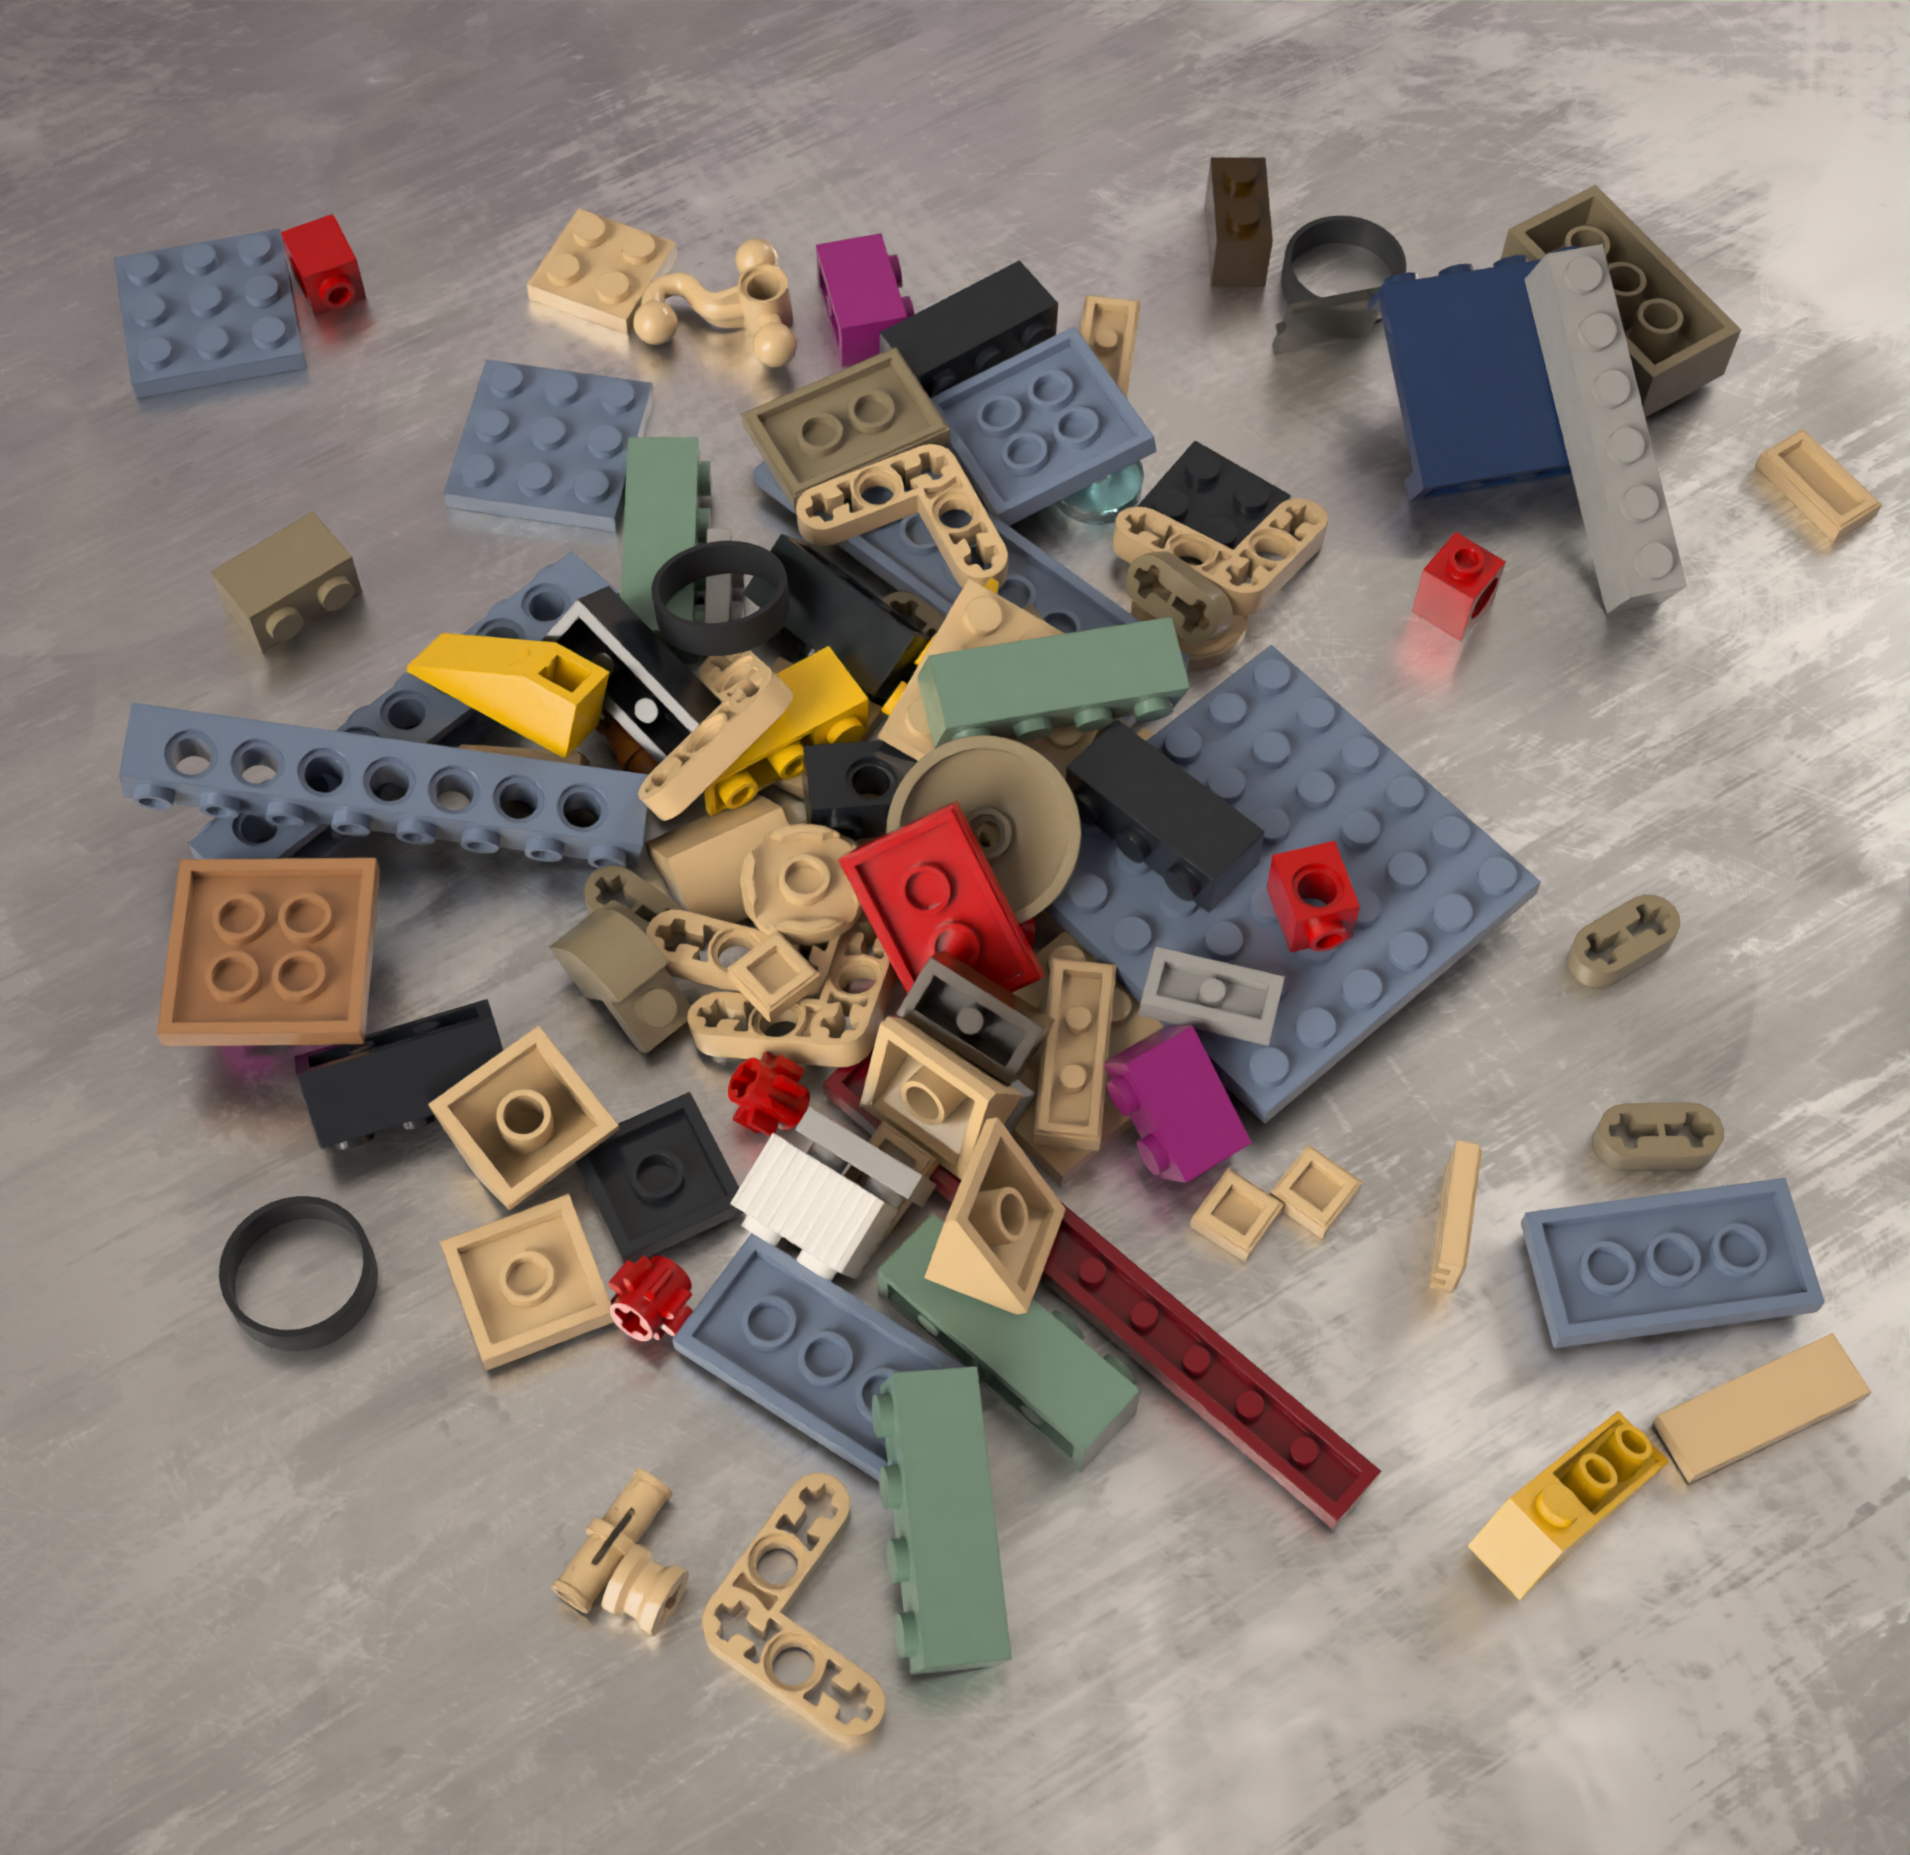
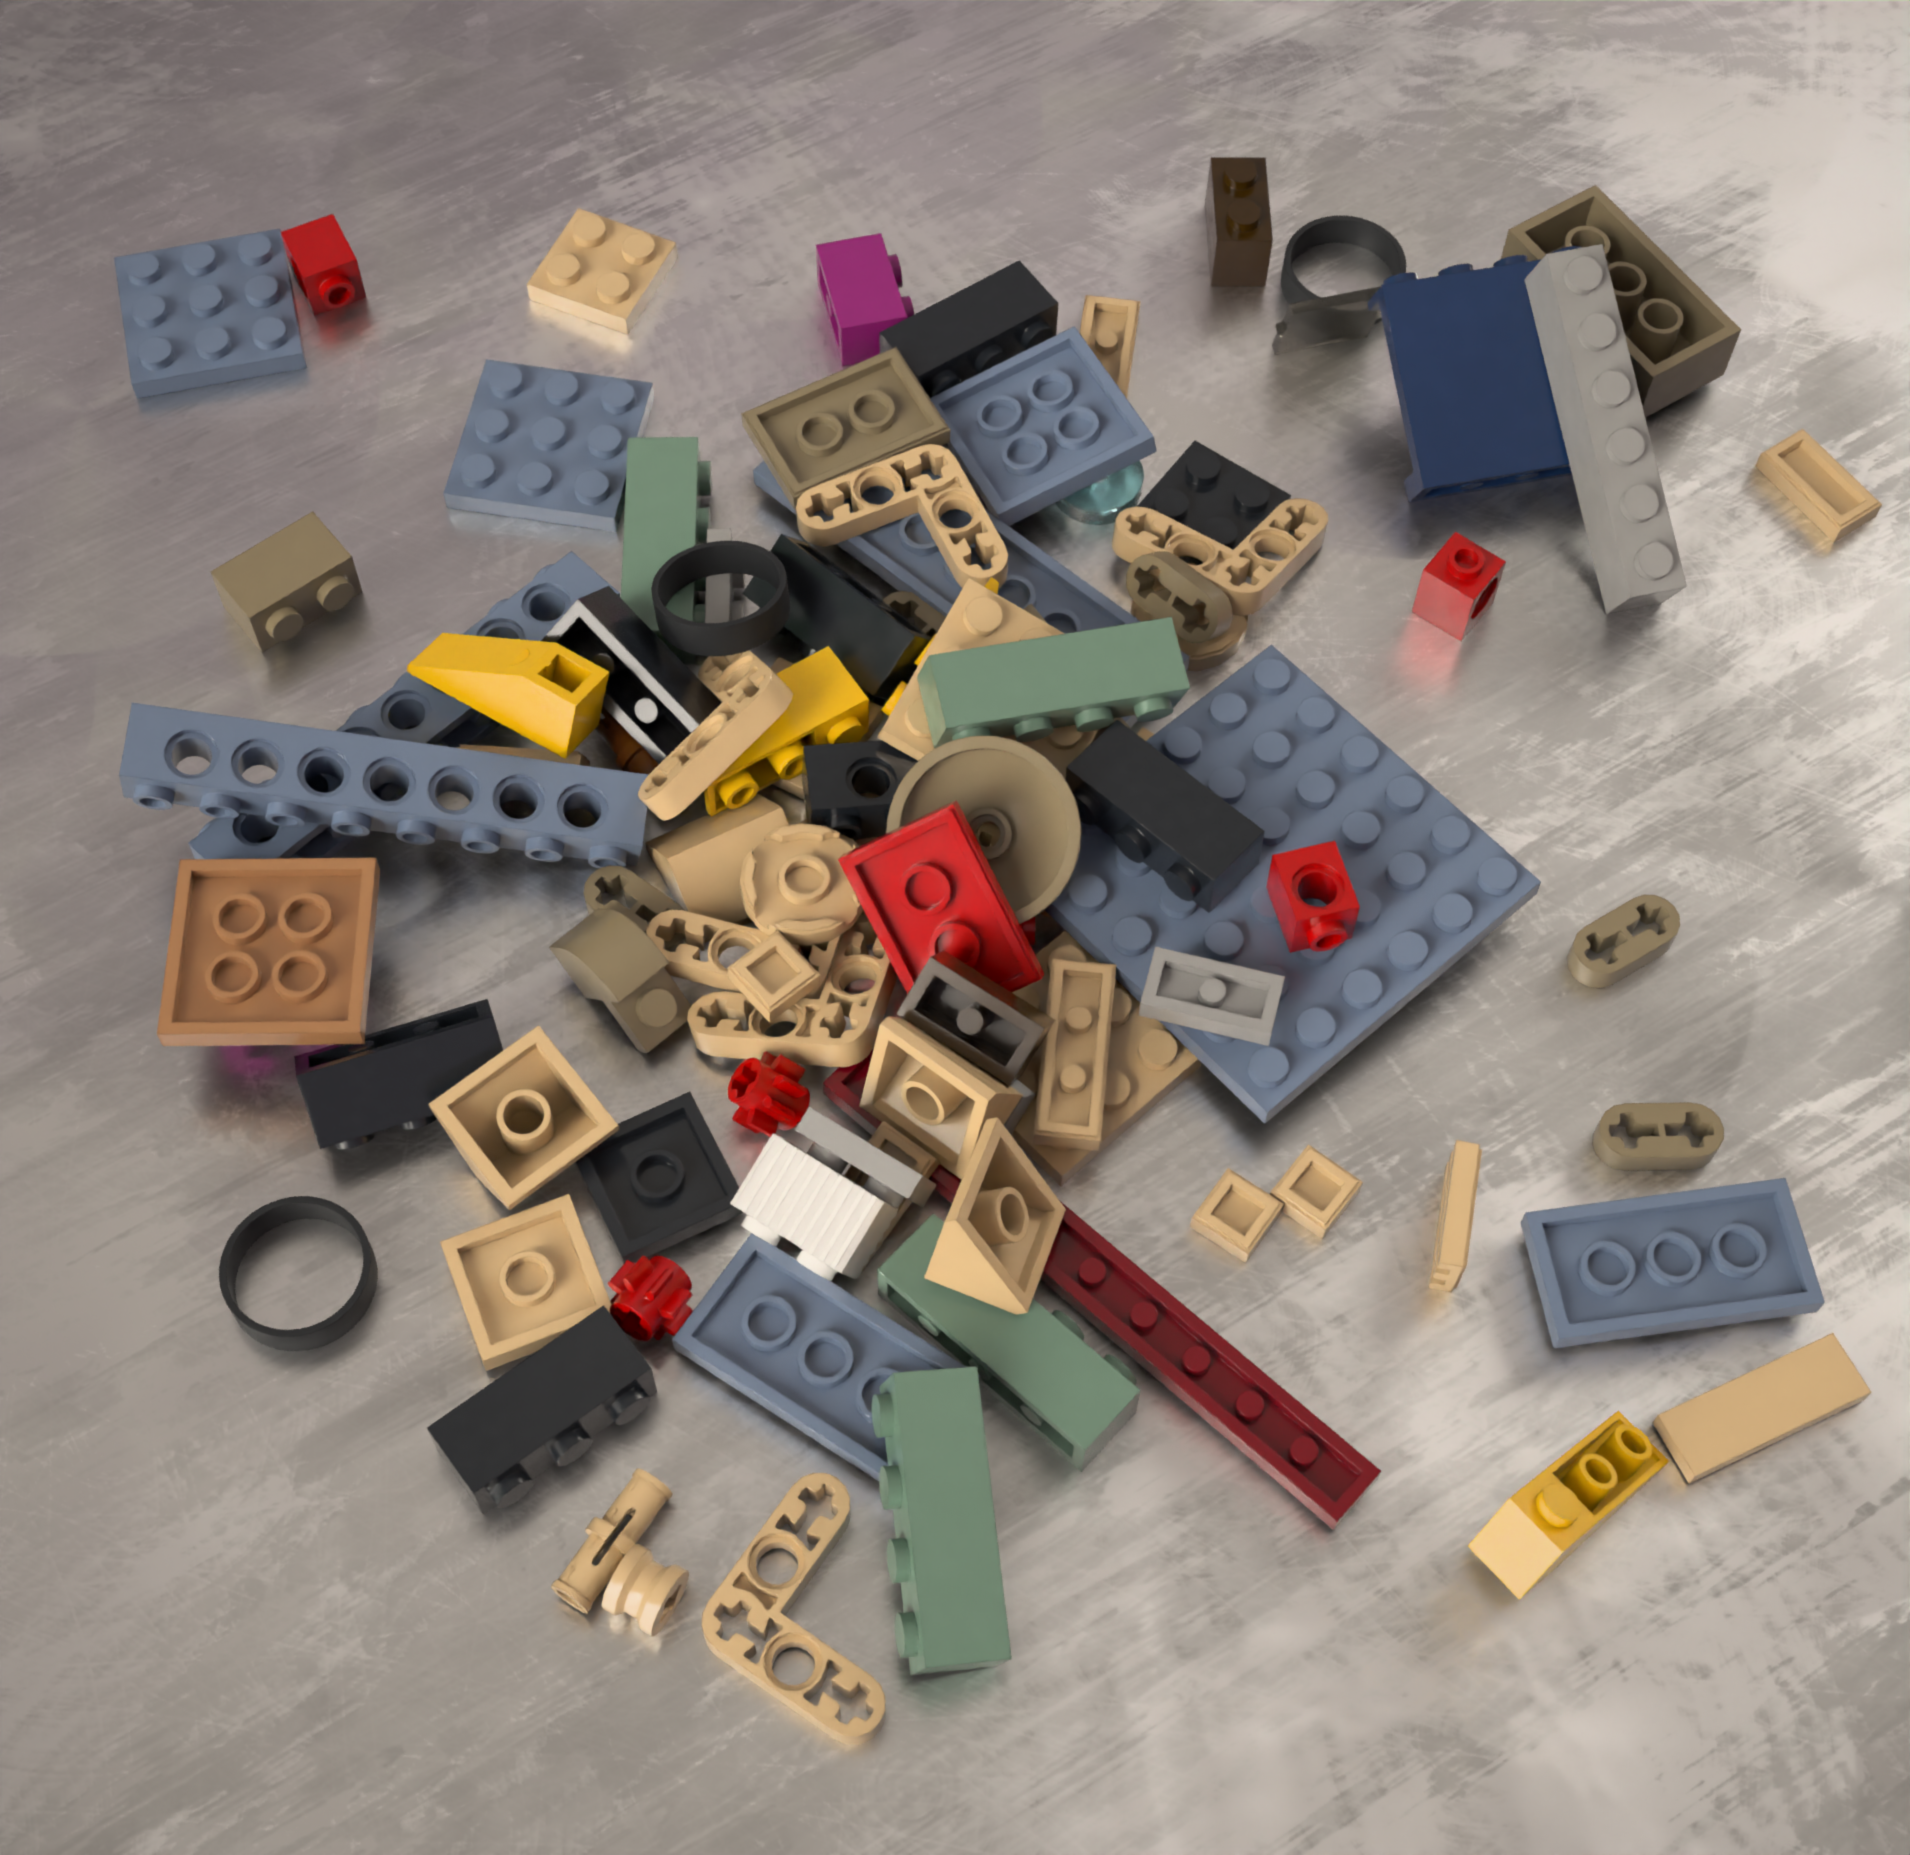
(544, 1411): none -> black brick
(757, 303): tan piece -> none
(1175, 1104): magenta brick -> none

